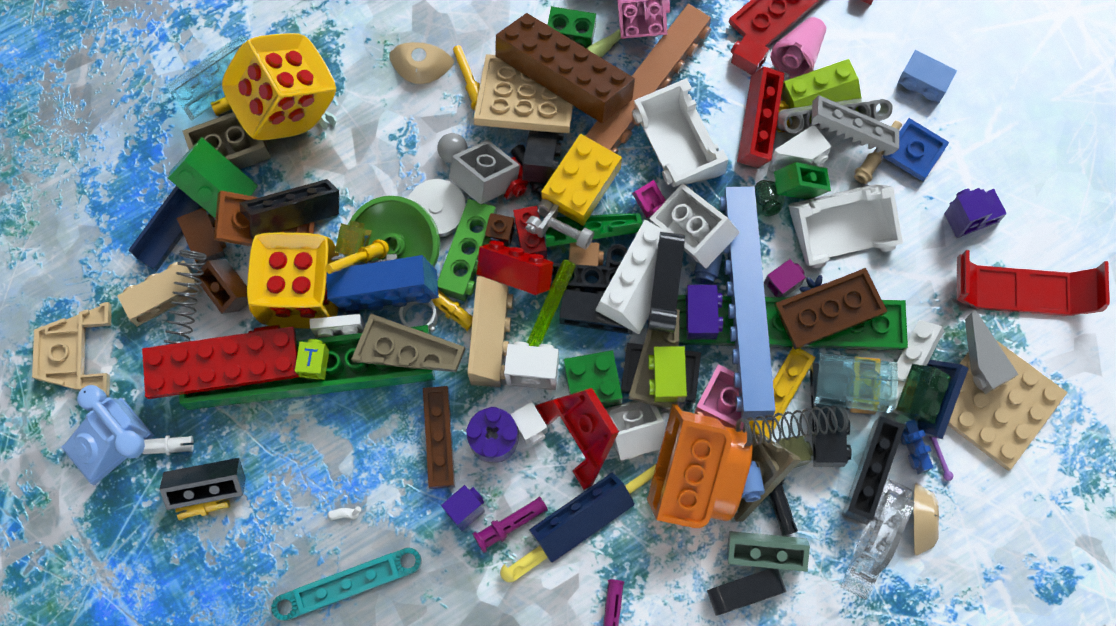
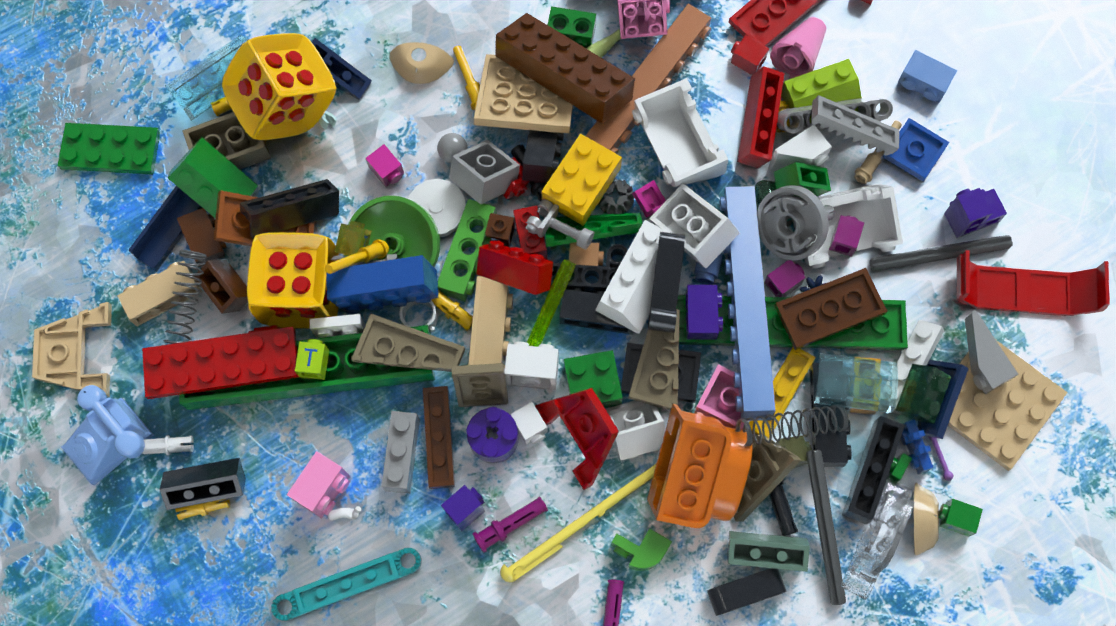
(109, 148): none -> green plate
(319, 485): none -> bright pink brick
(344, 74): none -> dark blue slope
(385, 166): none -> dark pink brick
(400, 452): none -> light grey brick
(480, 384): none -> dark tan tile
(582, 517): dark blue panel -> none
(624, 202): none -> dark grey gear
(647, 554): none -> bright green brick
(668, 374): lime brick -> none
(754, 484): medium blue brick -> none
(809, 220): none -> light grey piece
(825, 527): none -> dark grey axle
(846, 235): none -> magenta brick
(899, 467): none -> green plate
(940, 253): none -> dark grey axle
(960, 517): none -> green brick

